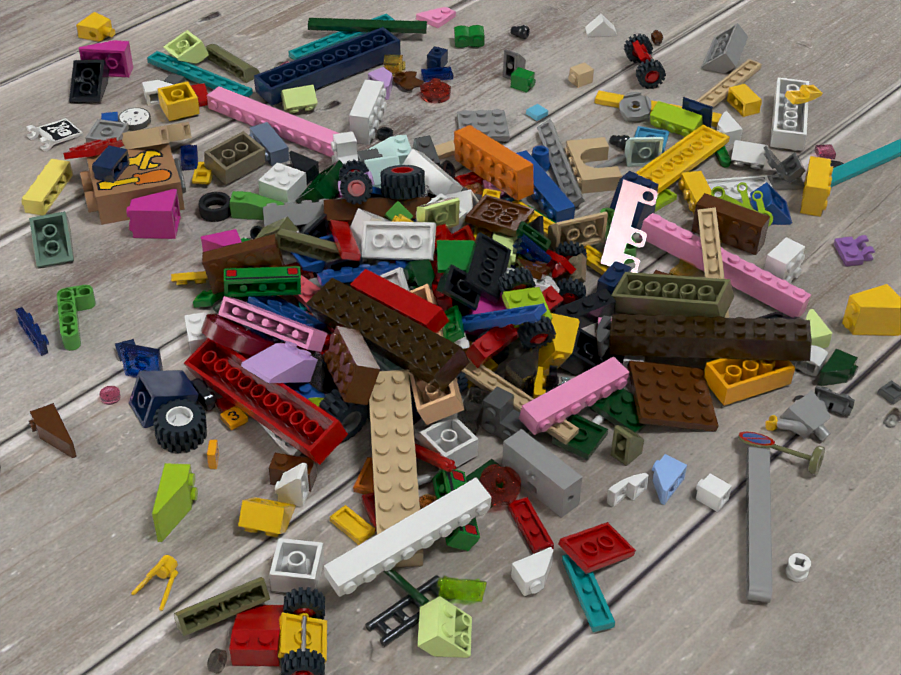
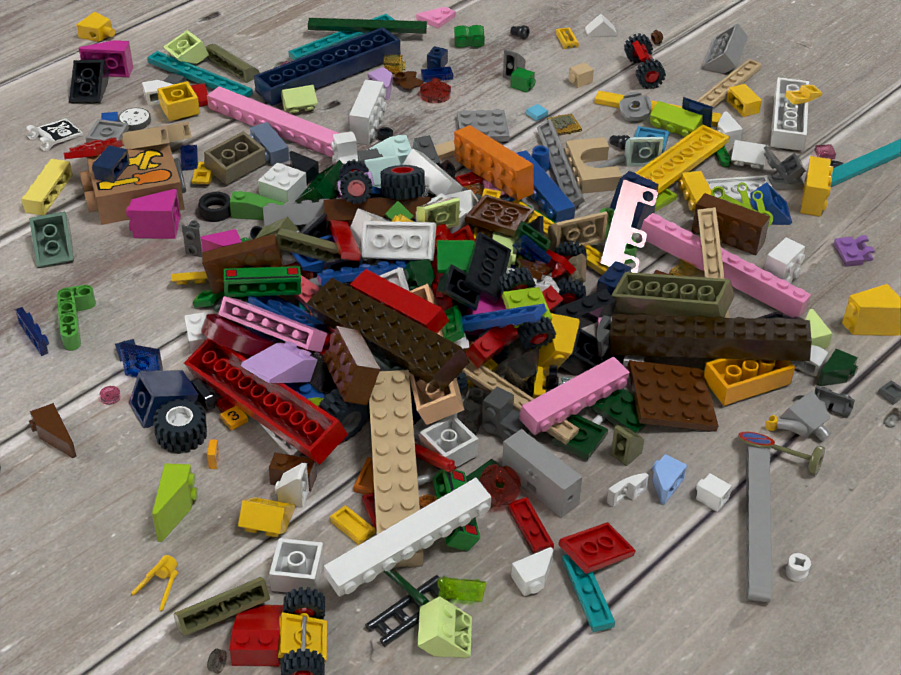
(192, 239): none -> dark grey hinge
(564, 38): none -> yellow tile
(565, 124): none -> piece

